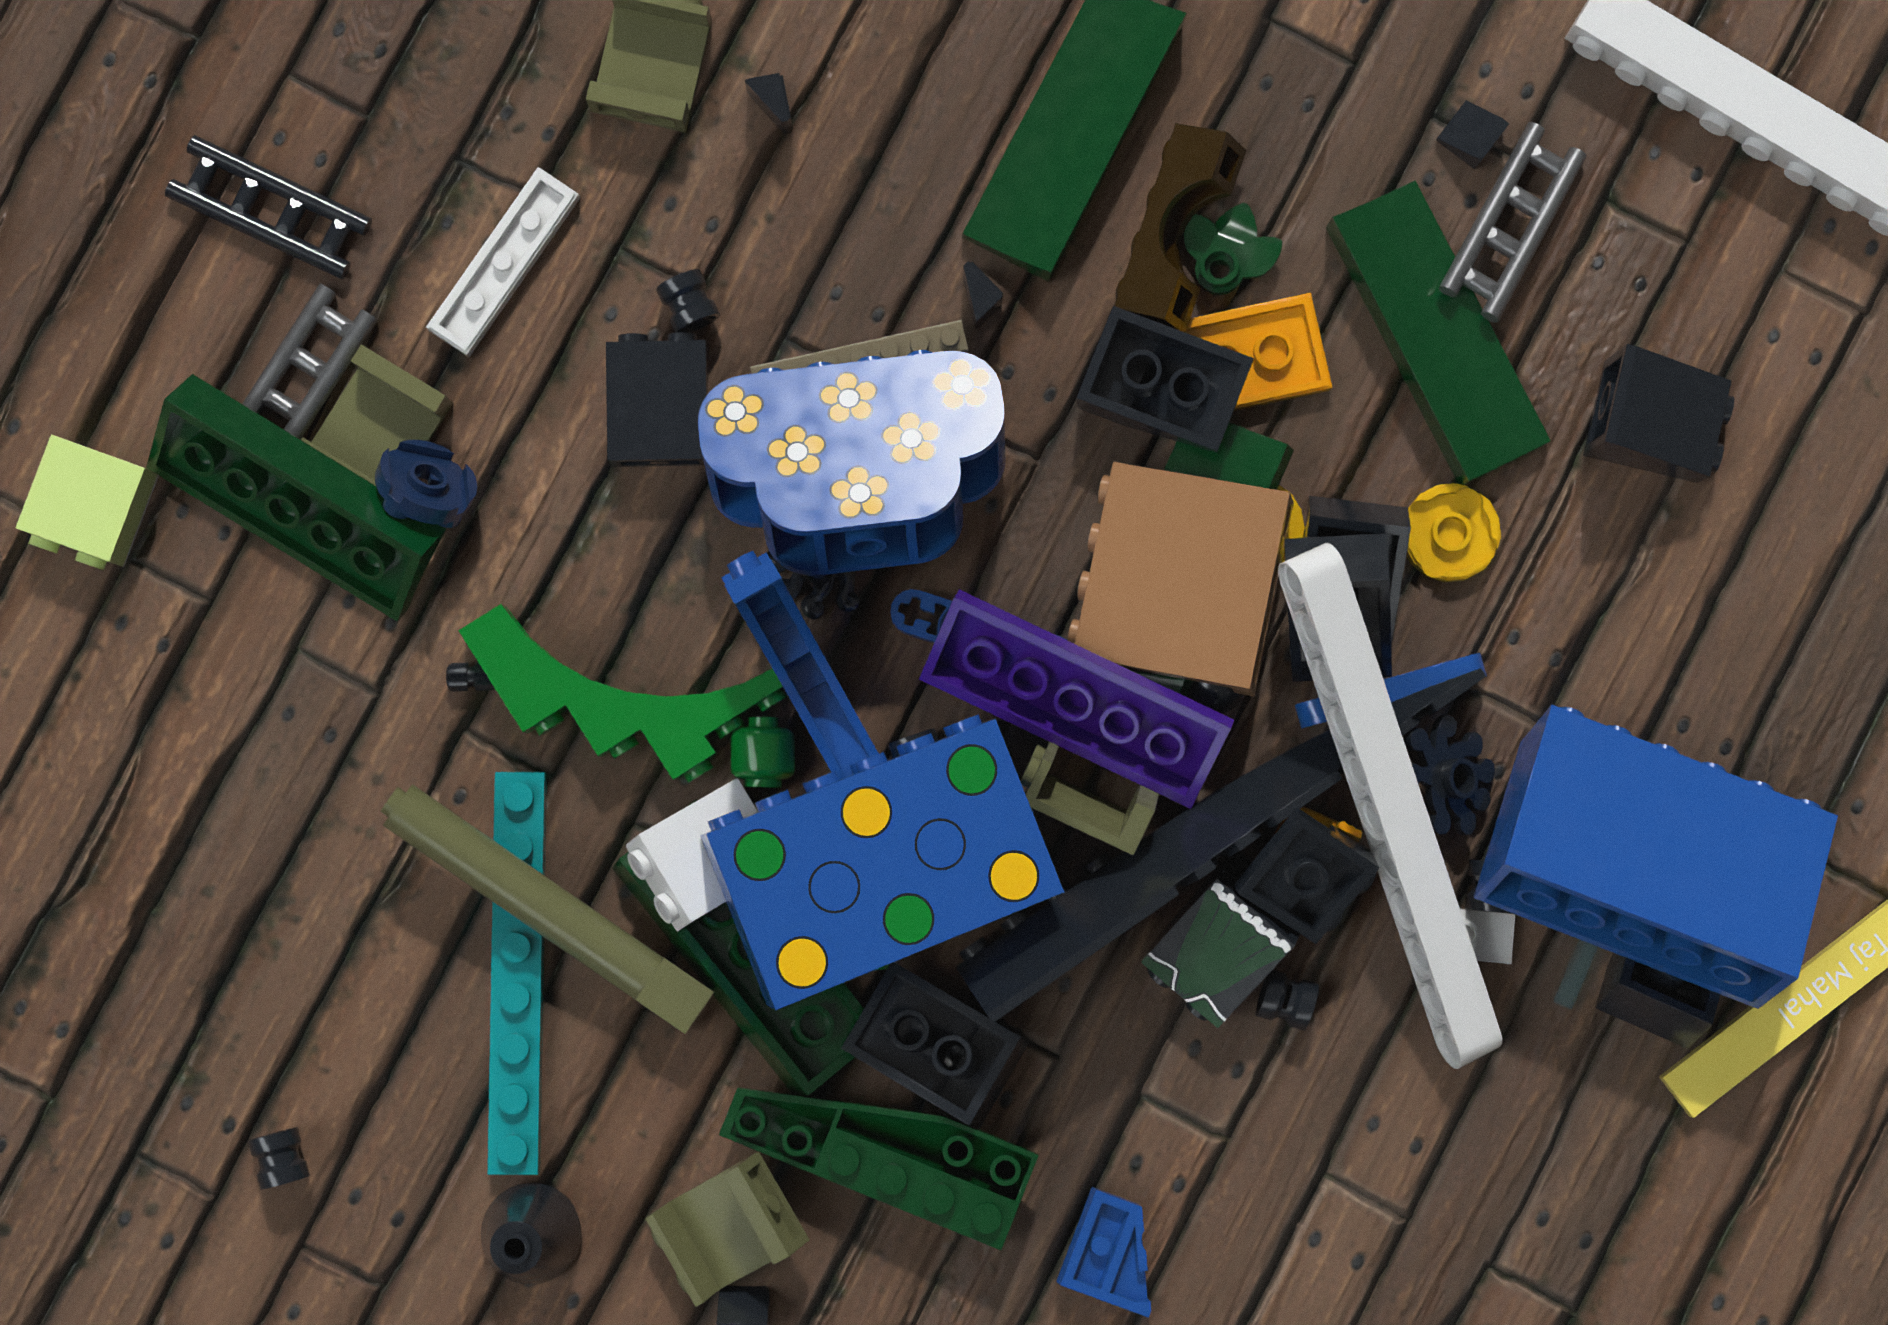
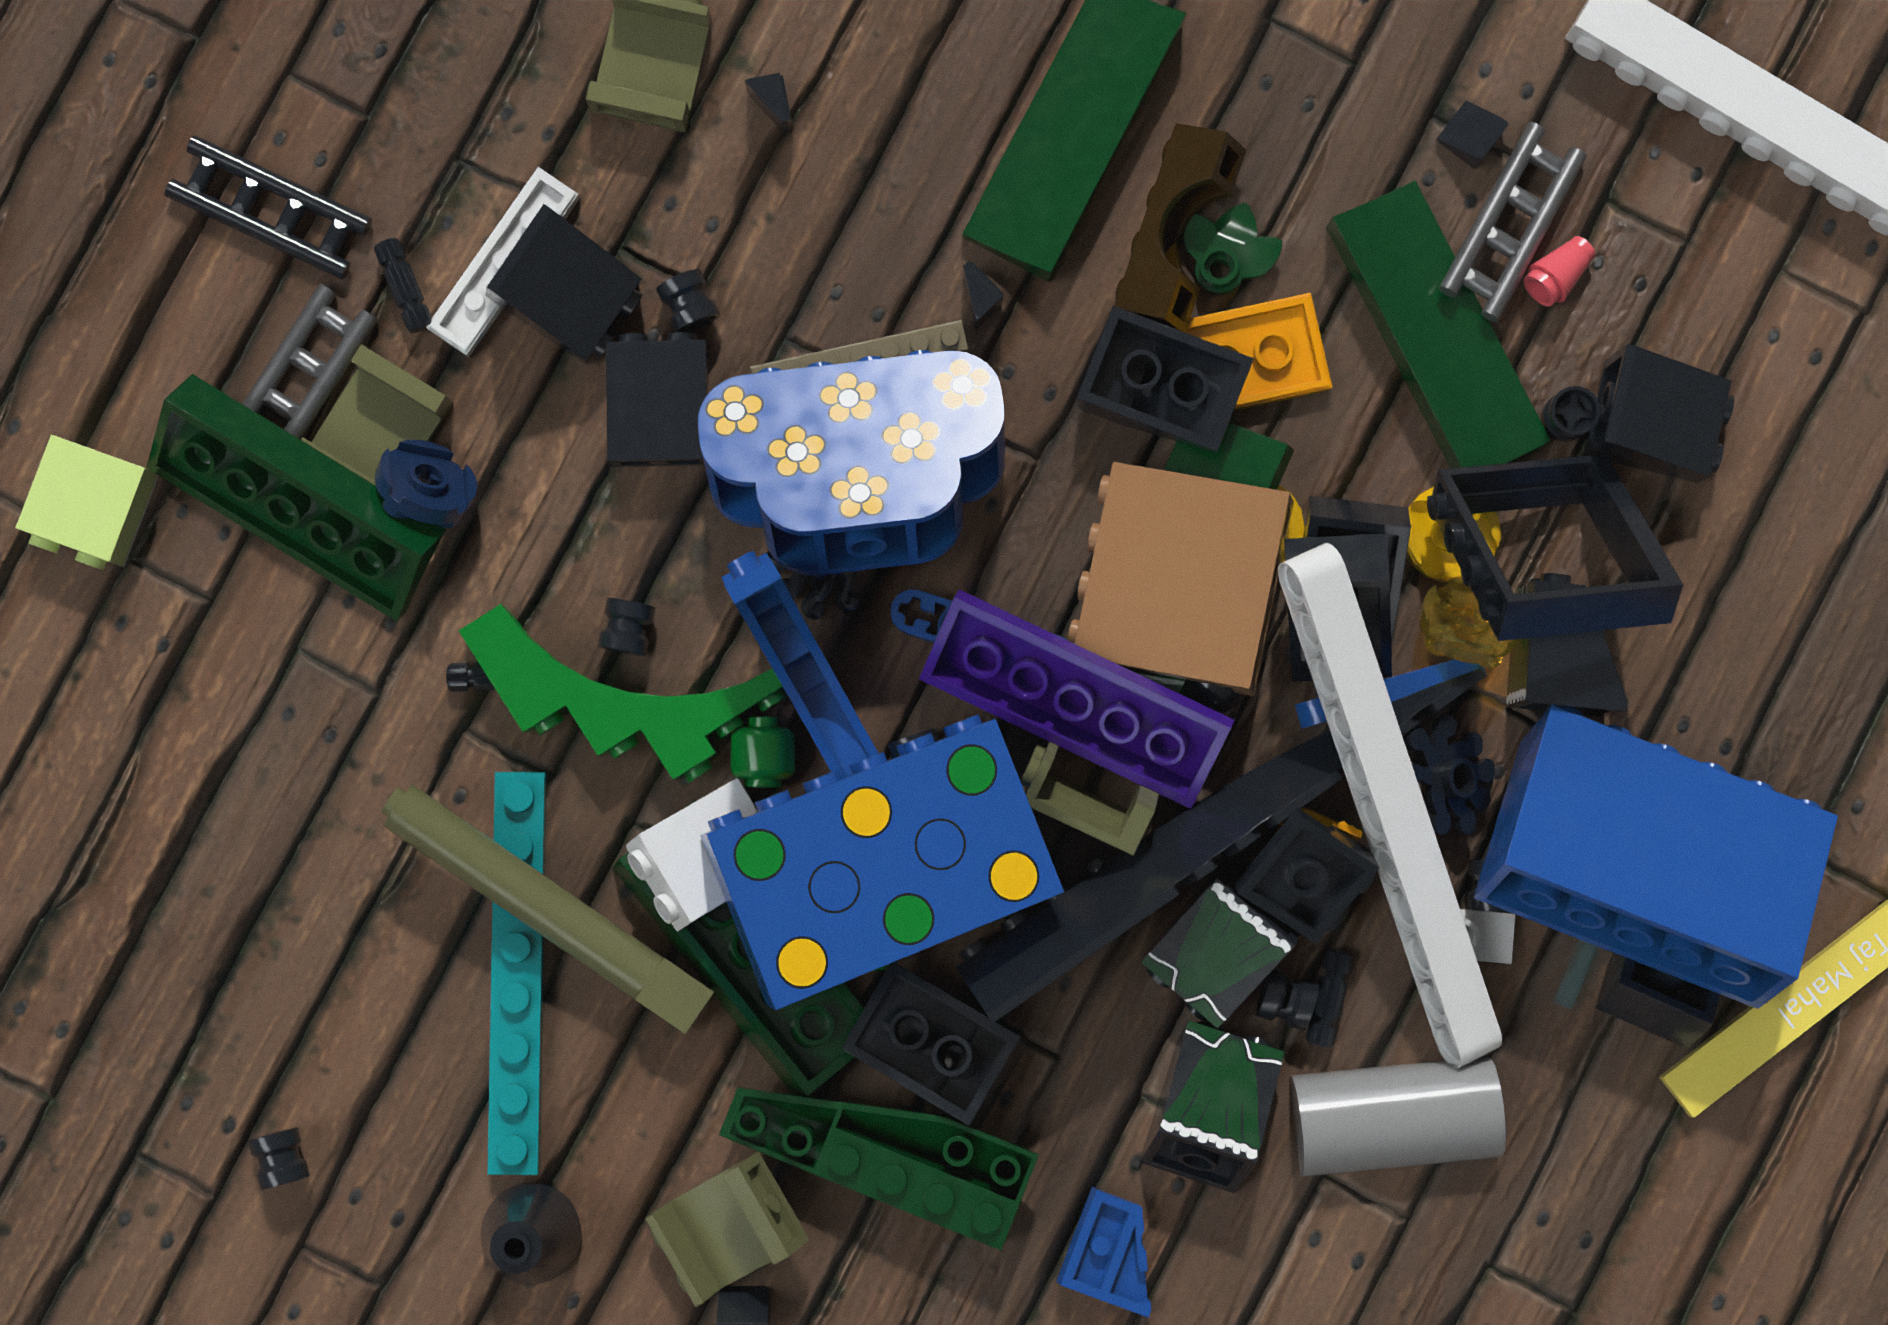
(403, 284): none -> black axle
(564, 286): none -> black slope
(625, 627): none -> black wheel
(1213, 1106): none -> slope
(1330, 998): none -> black axle
(1397, 1116): none -> light grey brick
(1450, 635): none -> clear yellow plate
(1558, 272): none -> coral cone
(1563, 668): none -> black slope
(1577, 407): none -> black wheel
(1586, 480): none -> black window

